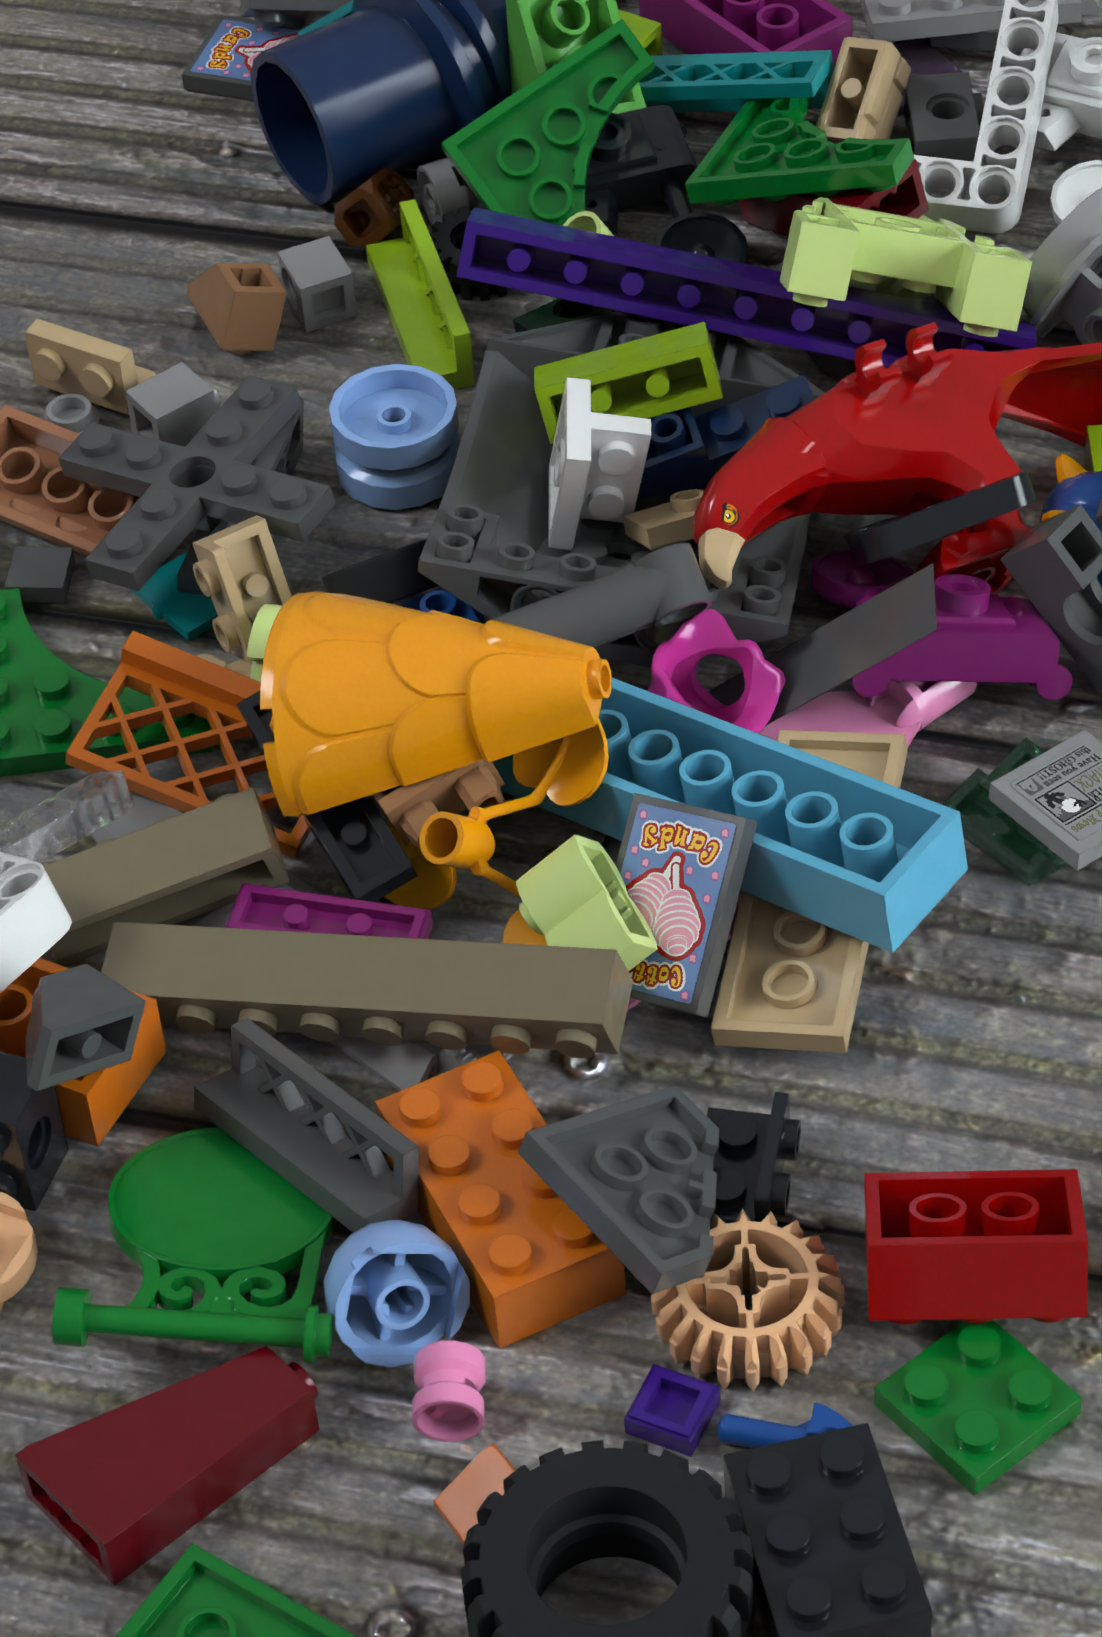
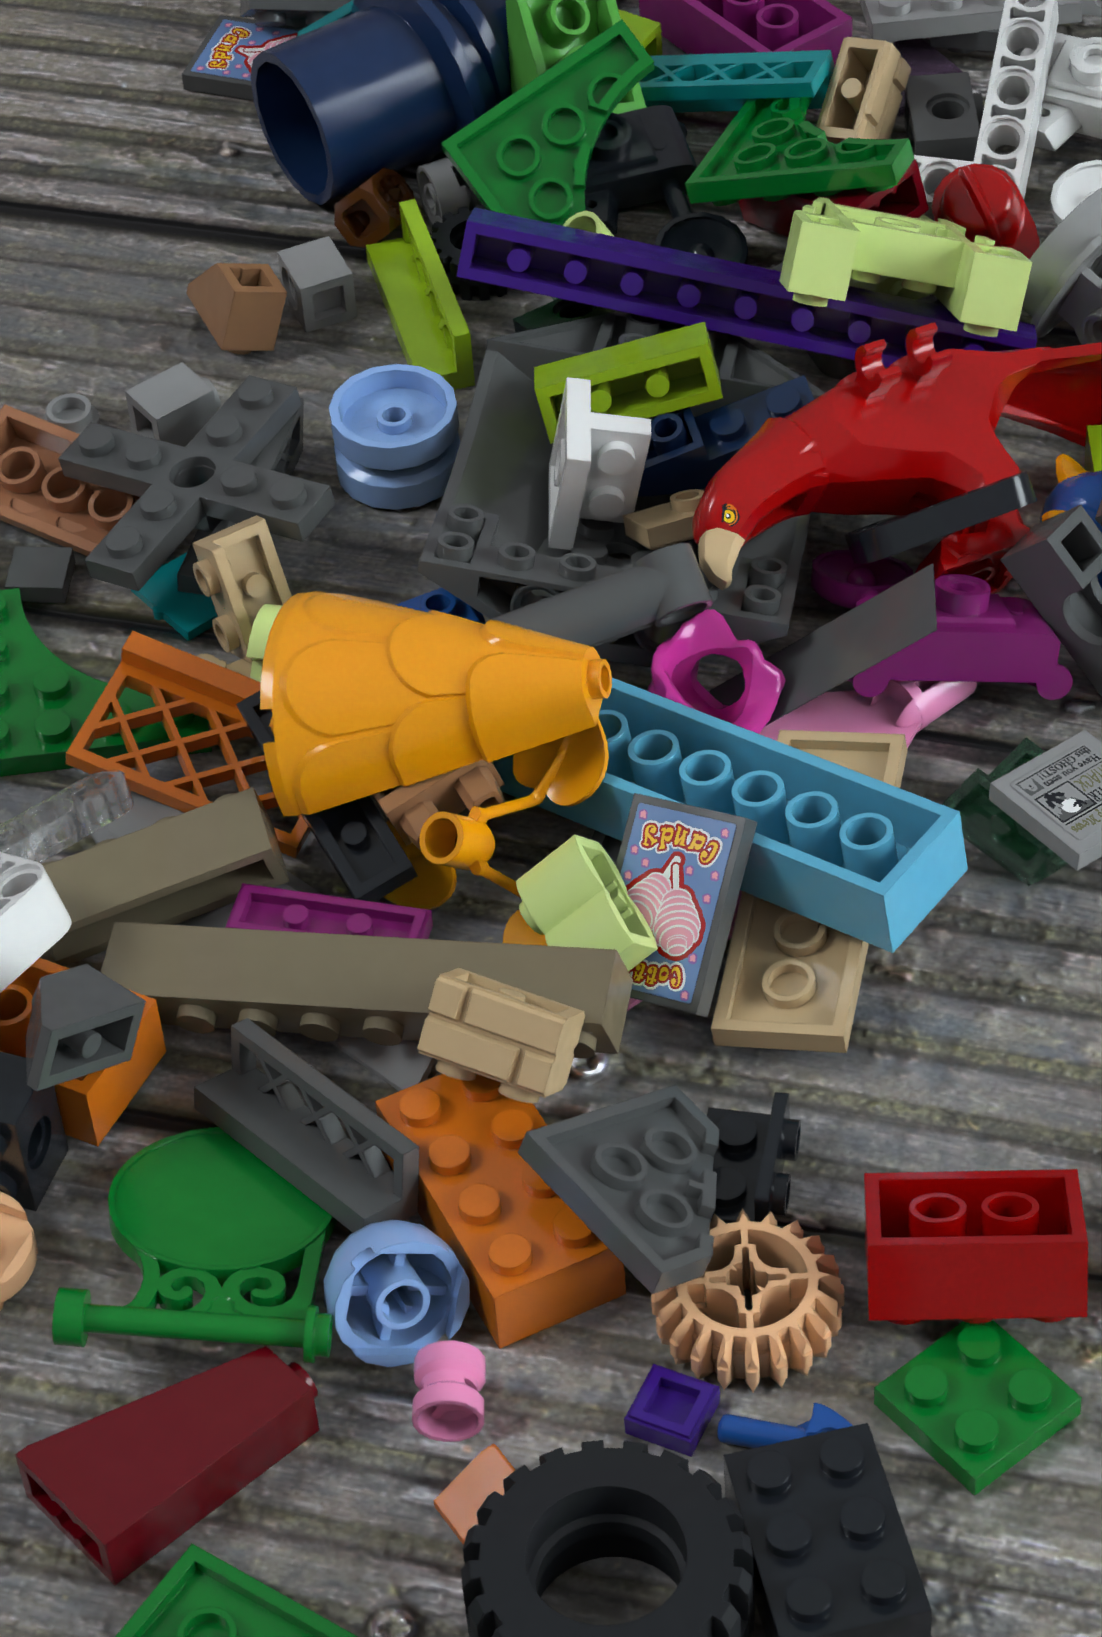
(83, 365): tan bracket -> none
(383, 577): black tyre -> none
(500, 1034): none -> tan brick
(987, 206): none -> red piece

